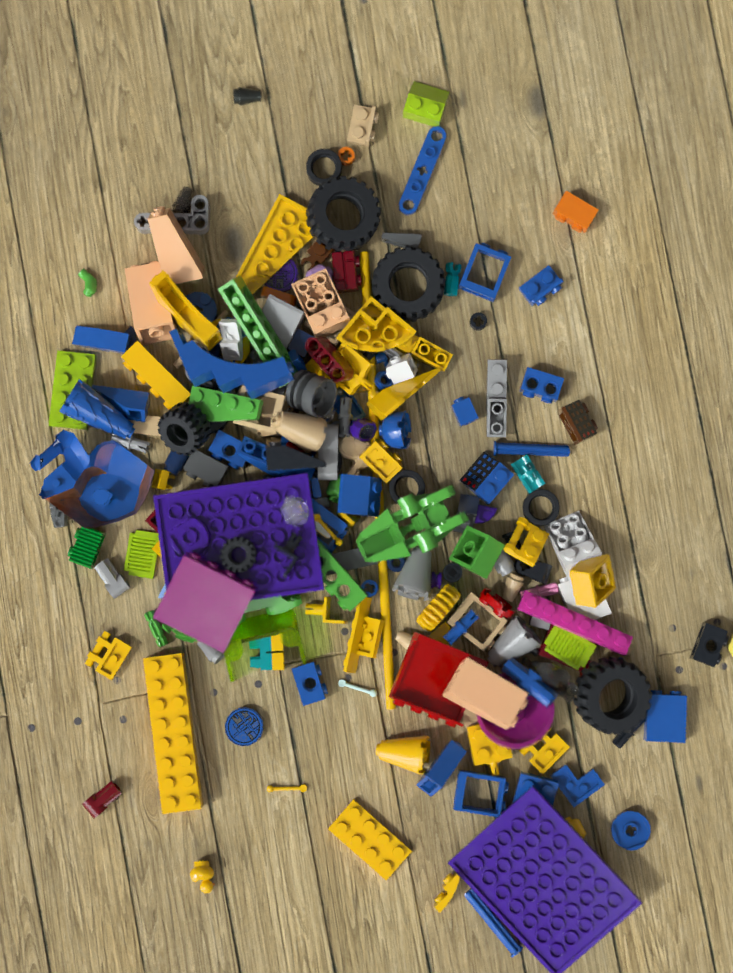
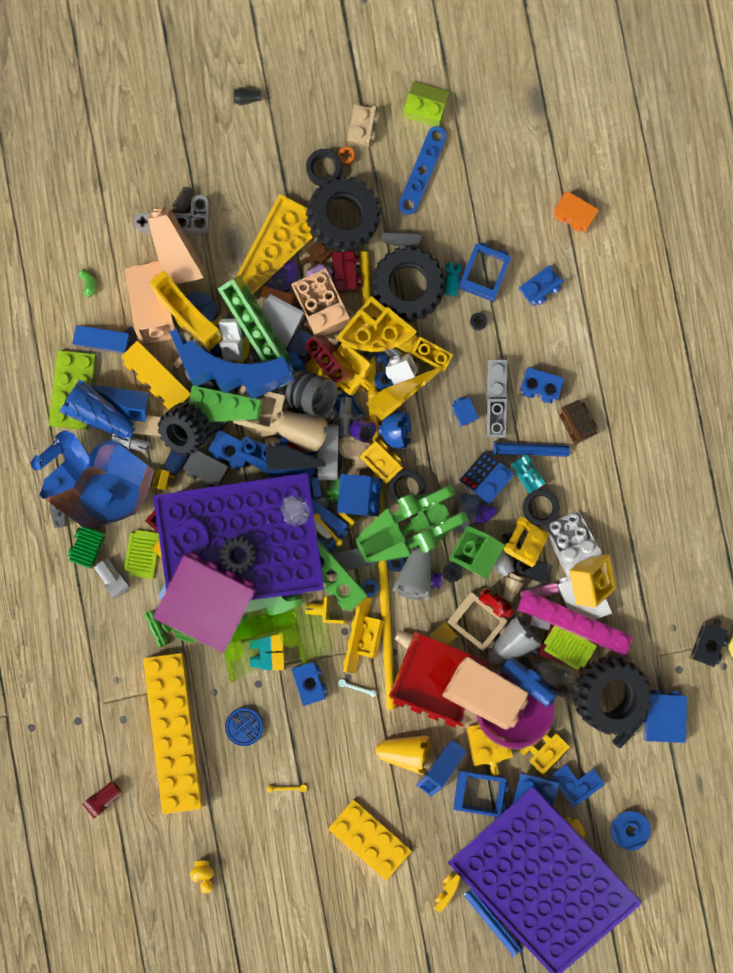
(113, 658): yellow plate -> none
(212, 654): light grey cone -> none
(288, 551): black bracket -> none
(438, 607): yellow gear -> none
(461, 627): blue pin -> none

